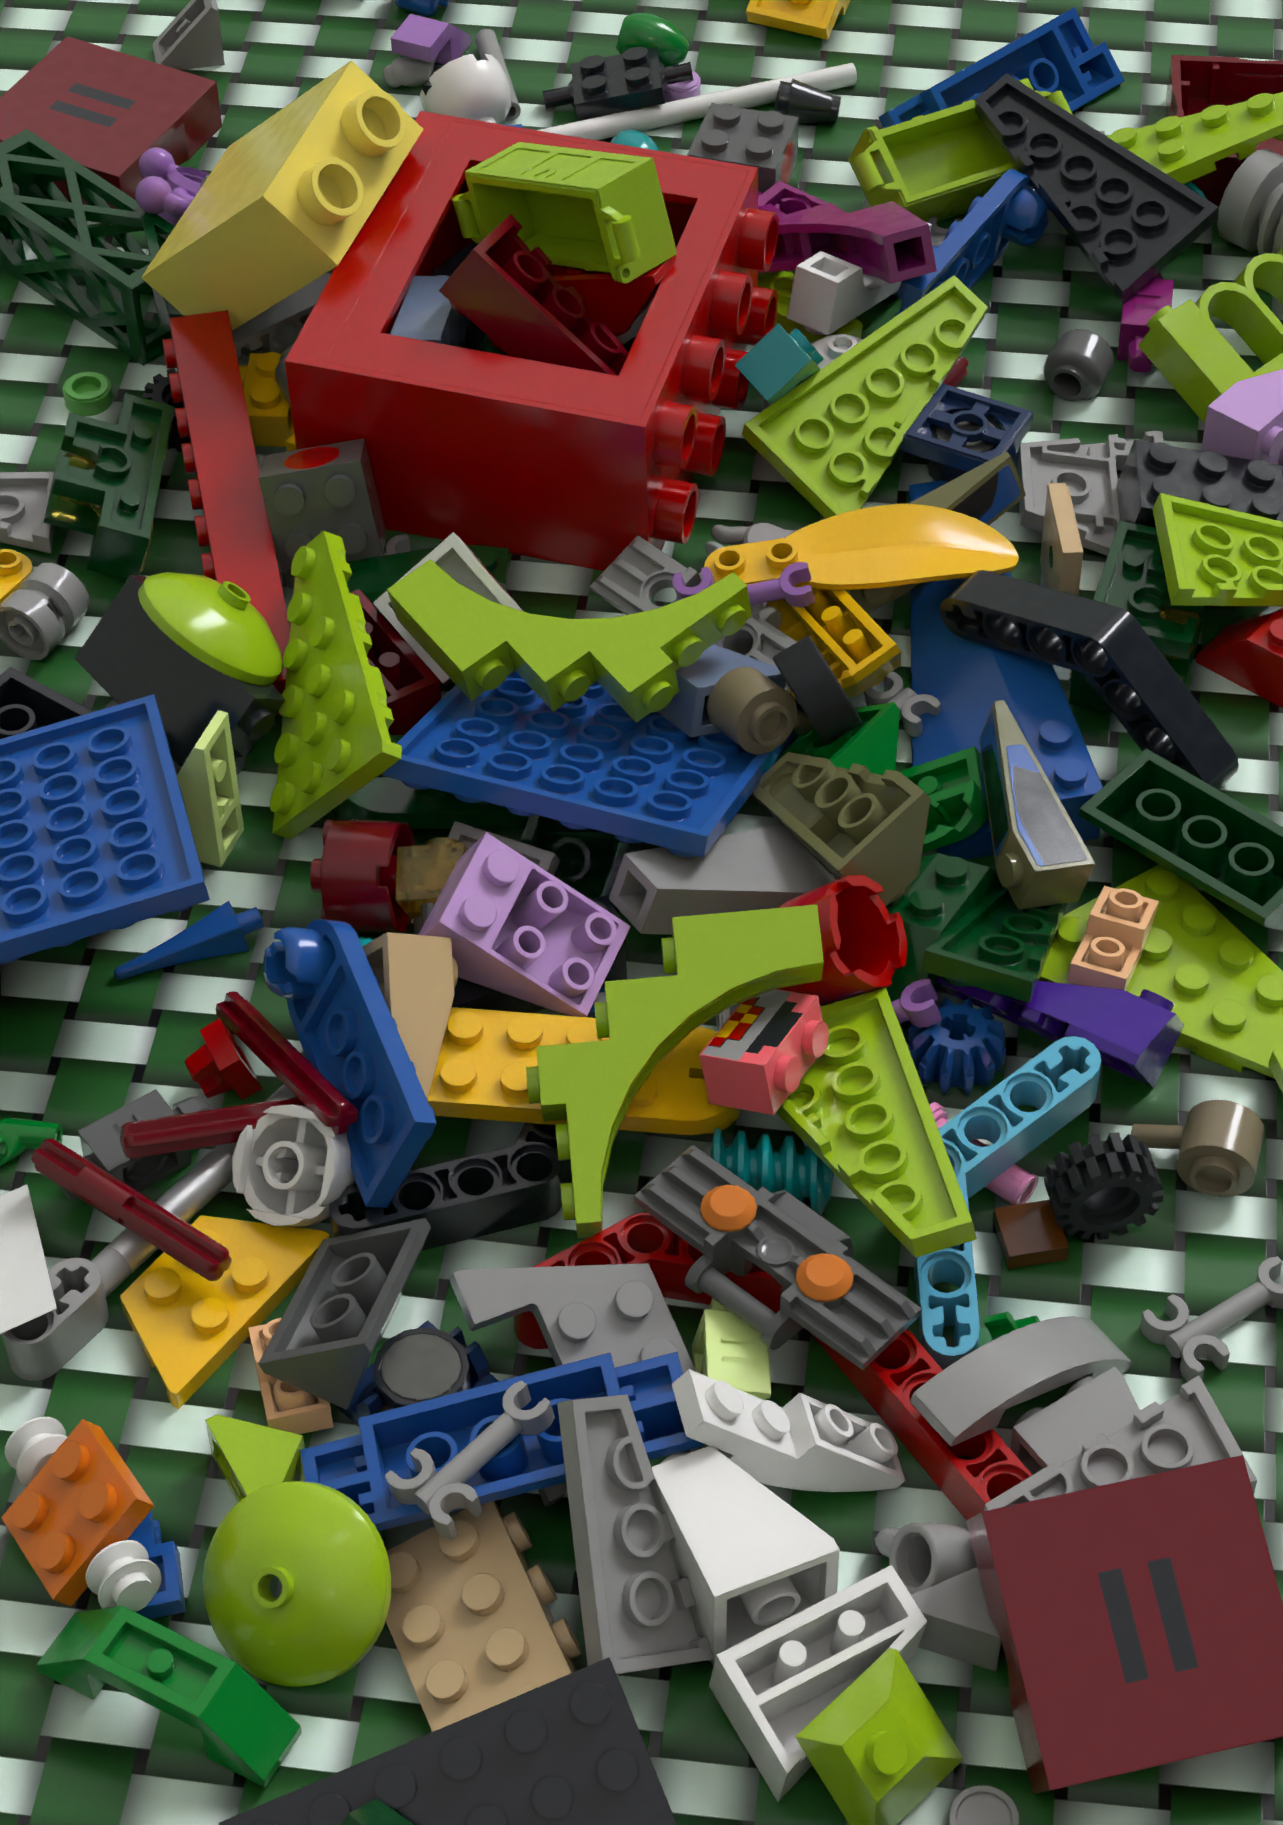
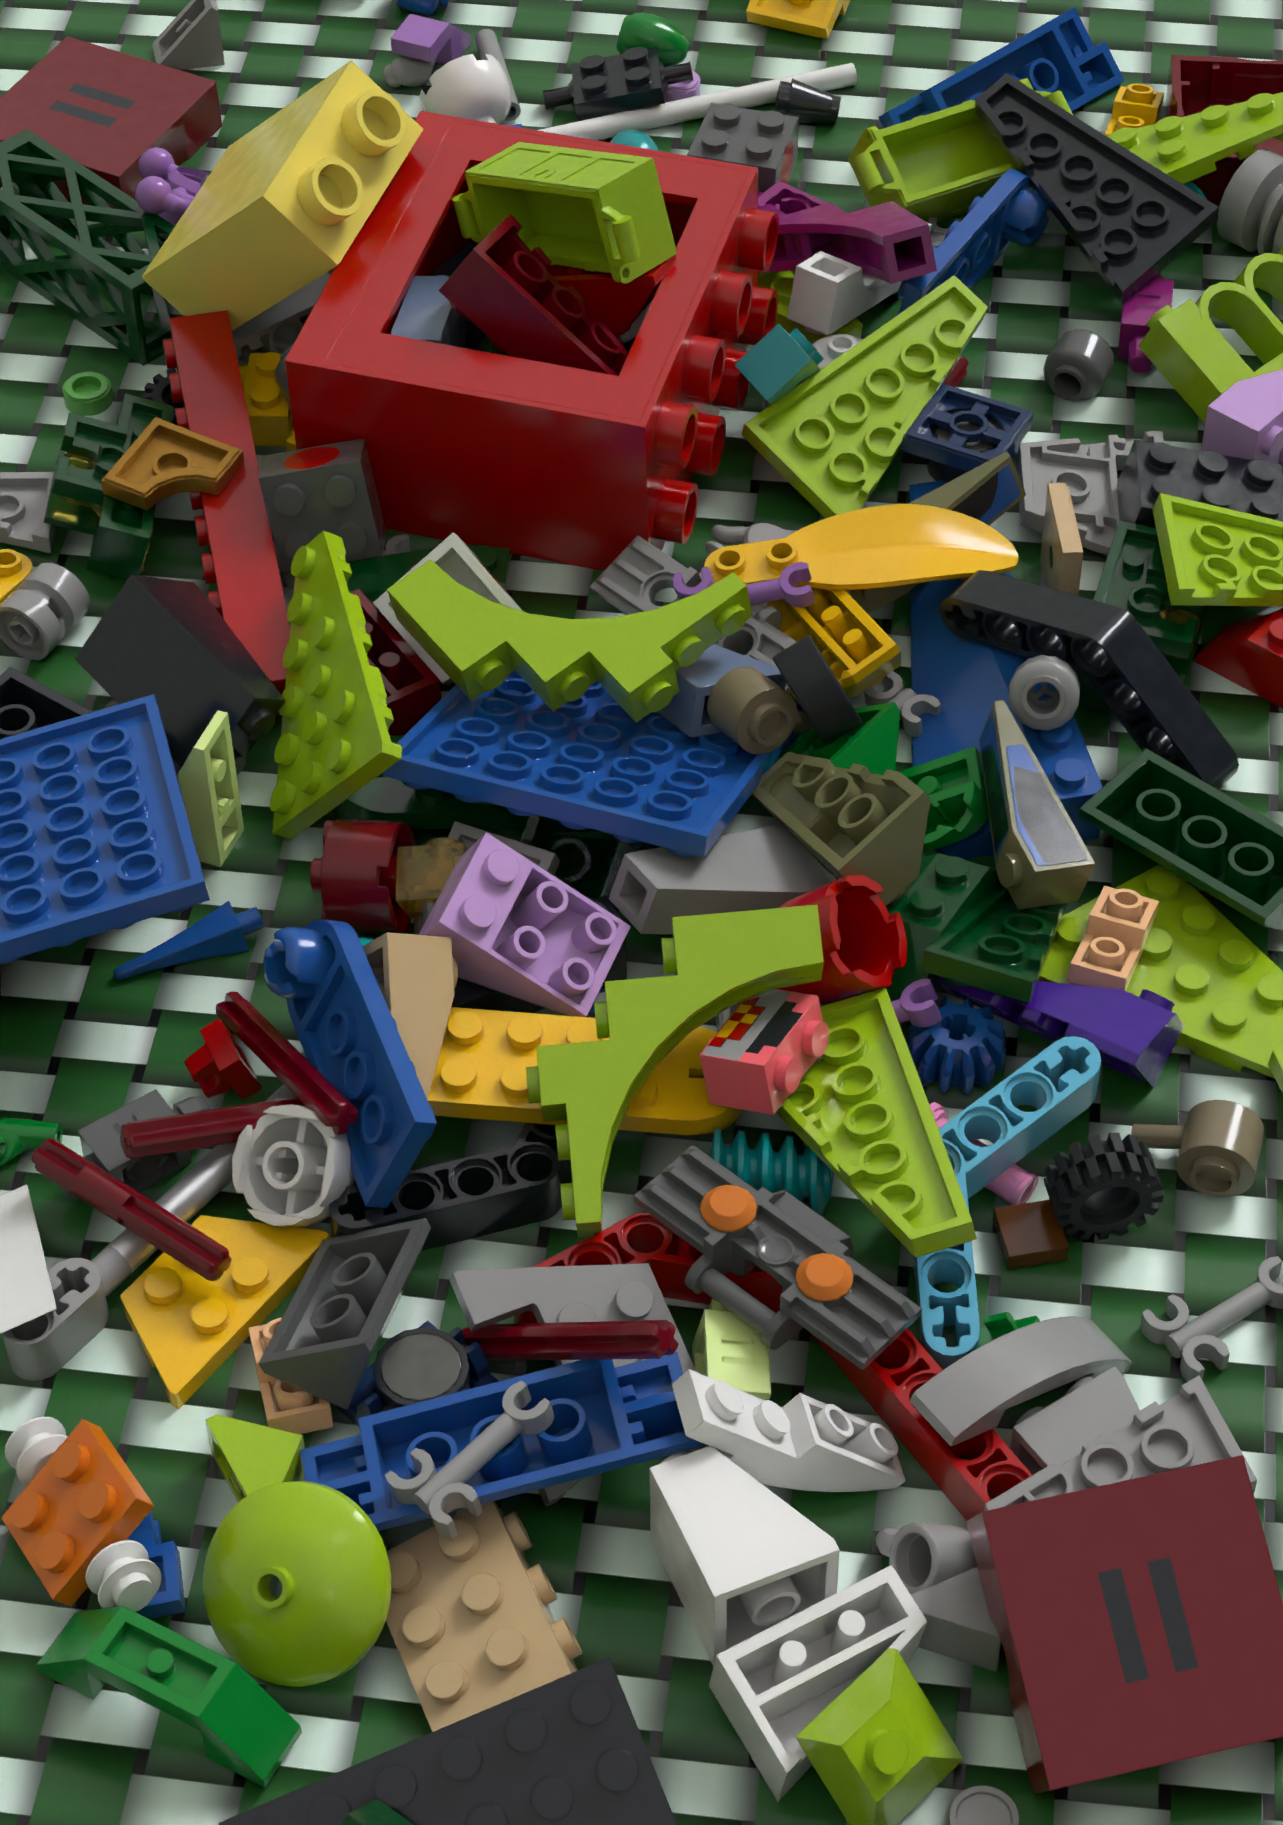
(170, 462): none -> pearl gold tile
(213, 624): lime dish -> none
(575, 1340): none -> dark red axle
(624, 1566): light grey wing -> none
(1029, 705): none -> light grey head
(1135, 107): none -> yellow slope

